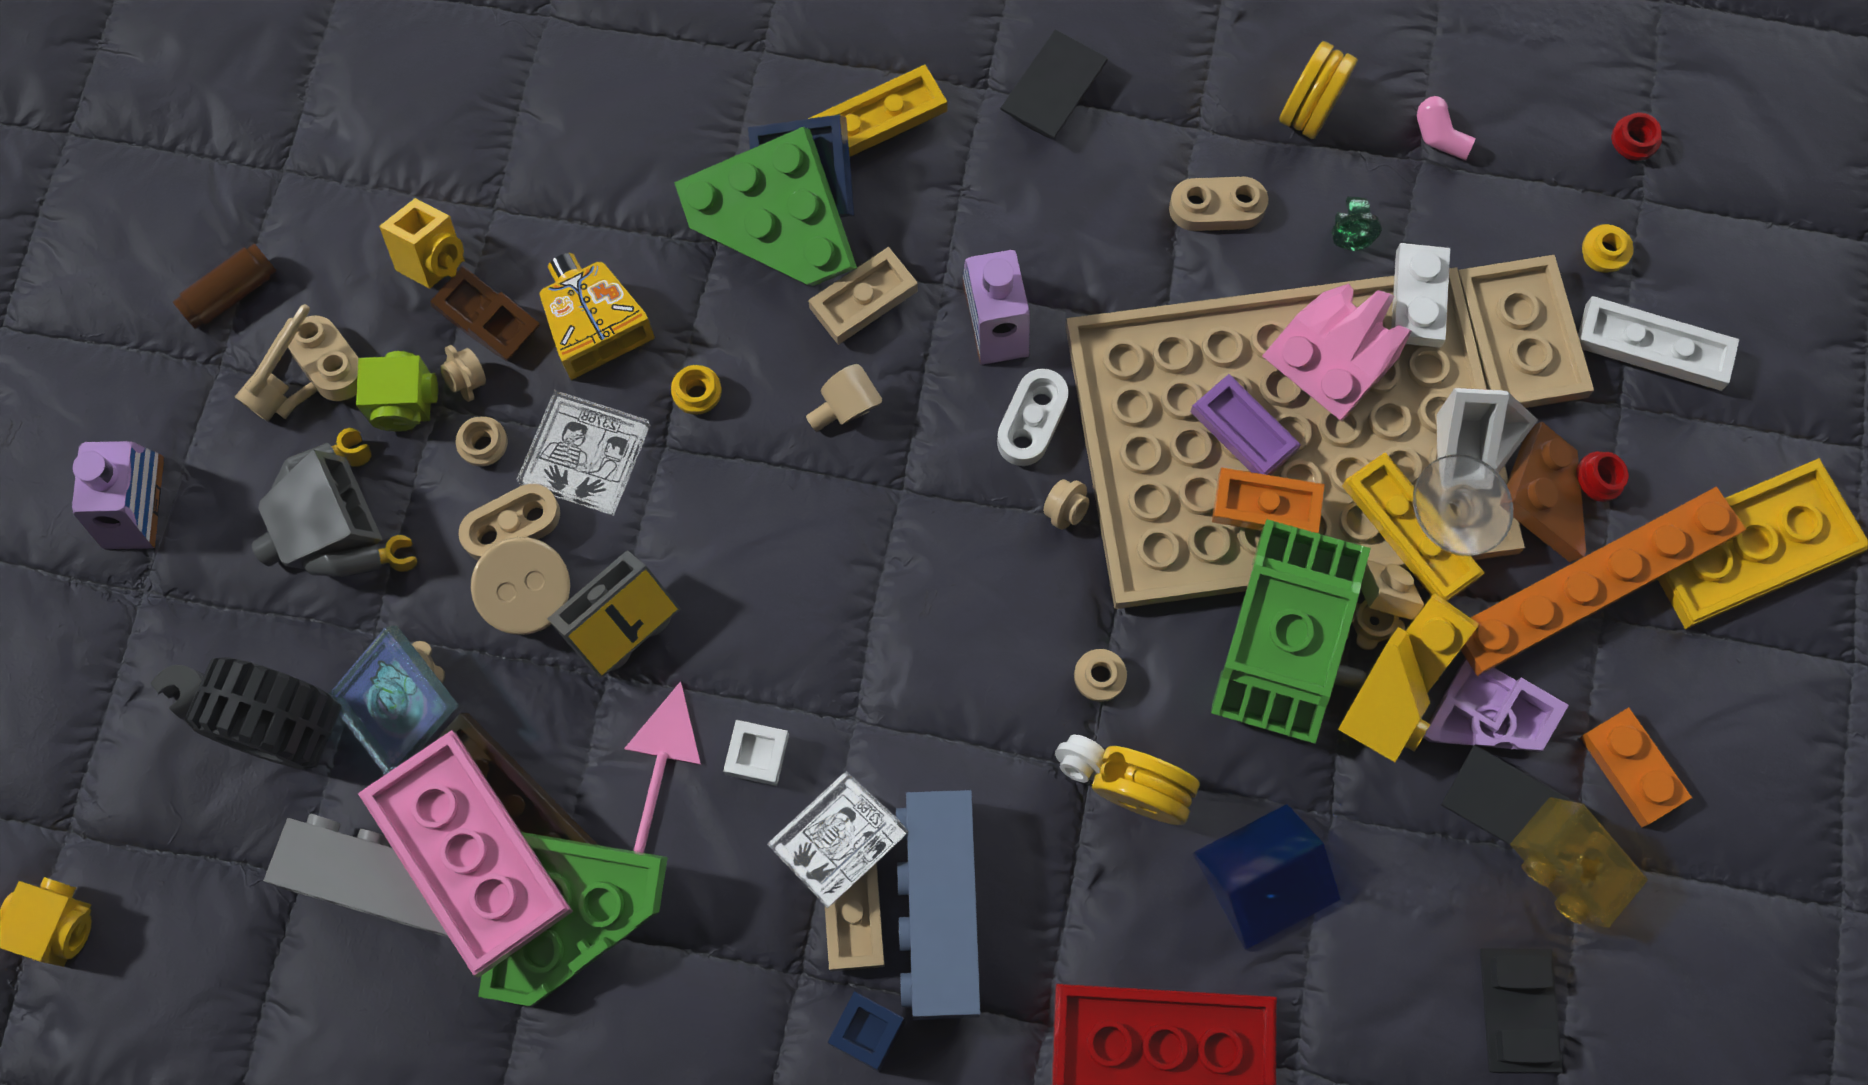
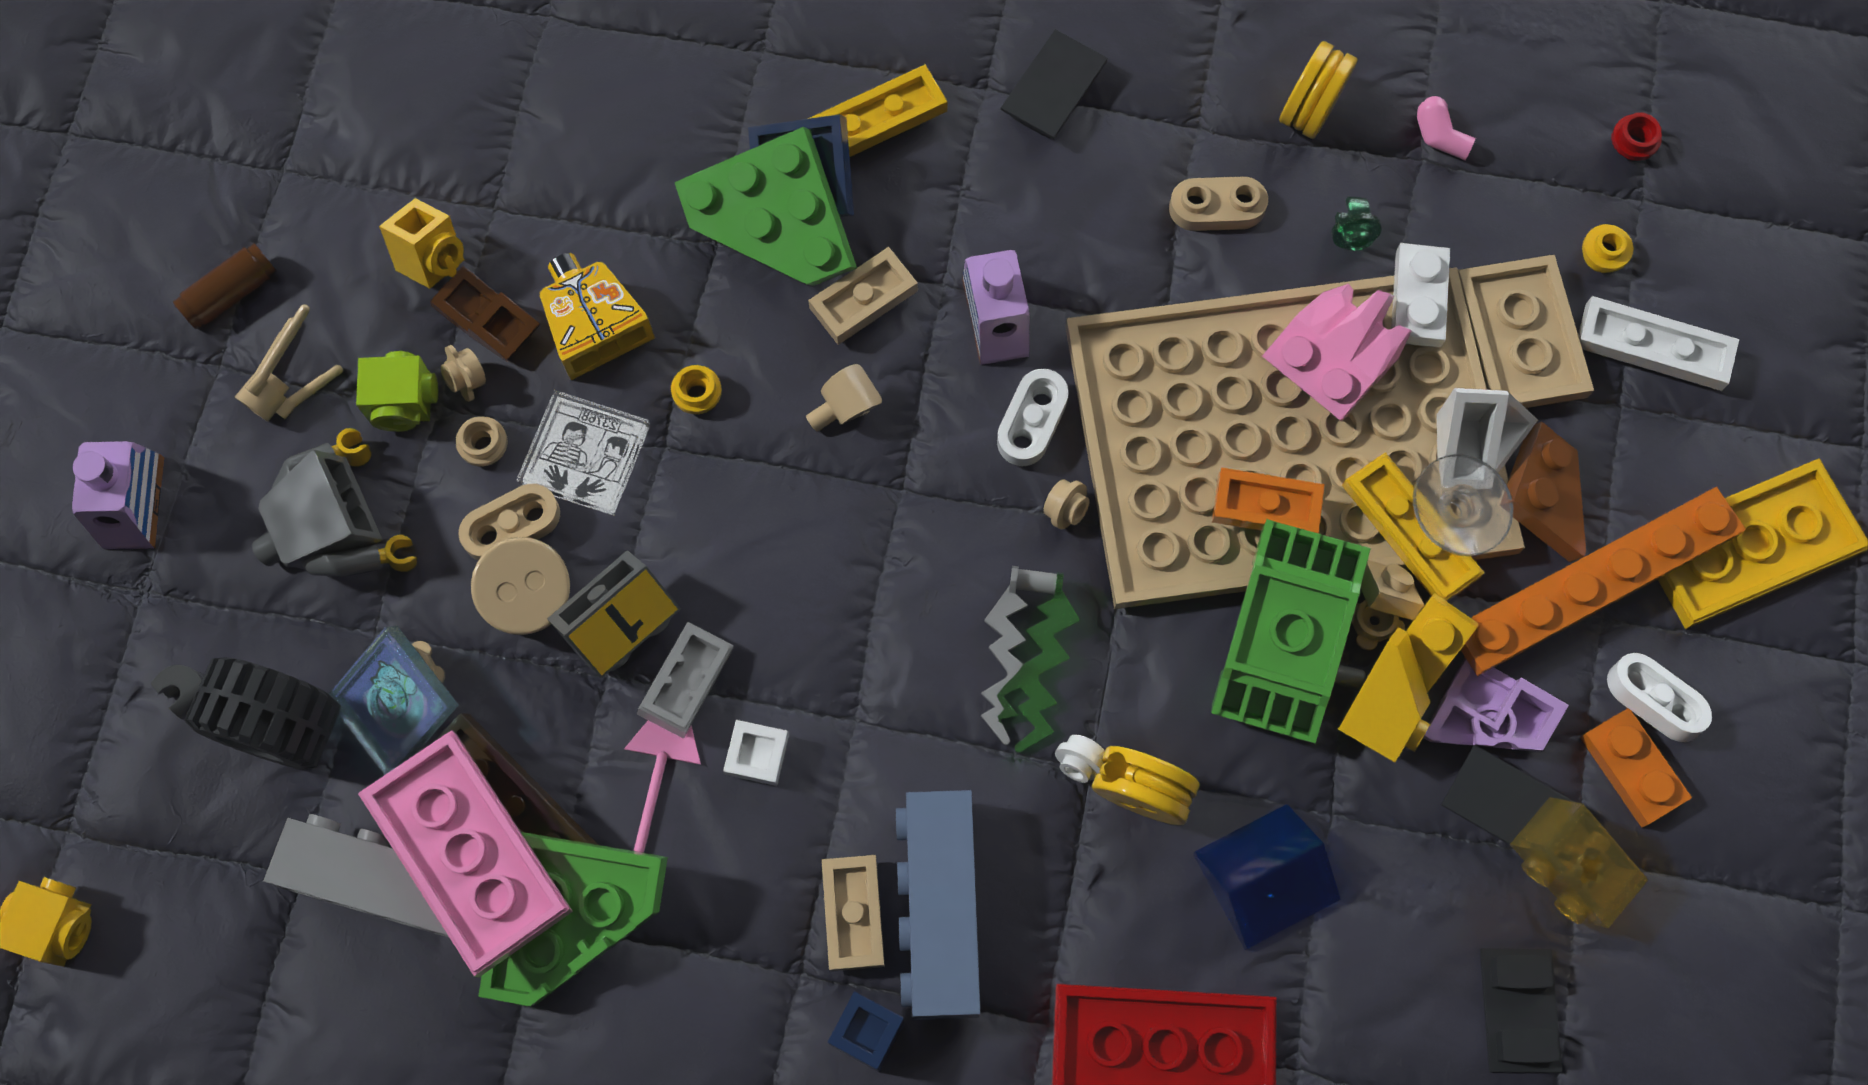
(324, 354): tan plate -> none
(685, 680): none -> light grey plate
(837, 839): clear tile -> none
(1025, 676): none -> piece
(1097, 690): tan plate -> none
(1245, 427): medium lavender tile -> none
(1602, 475): red plate -> none
(1659, 697): none -> white plate

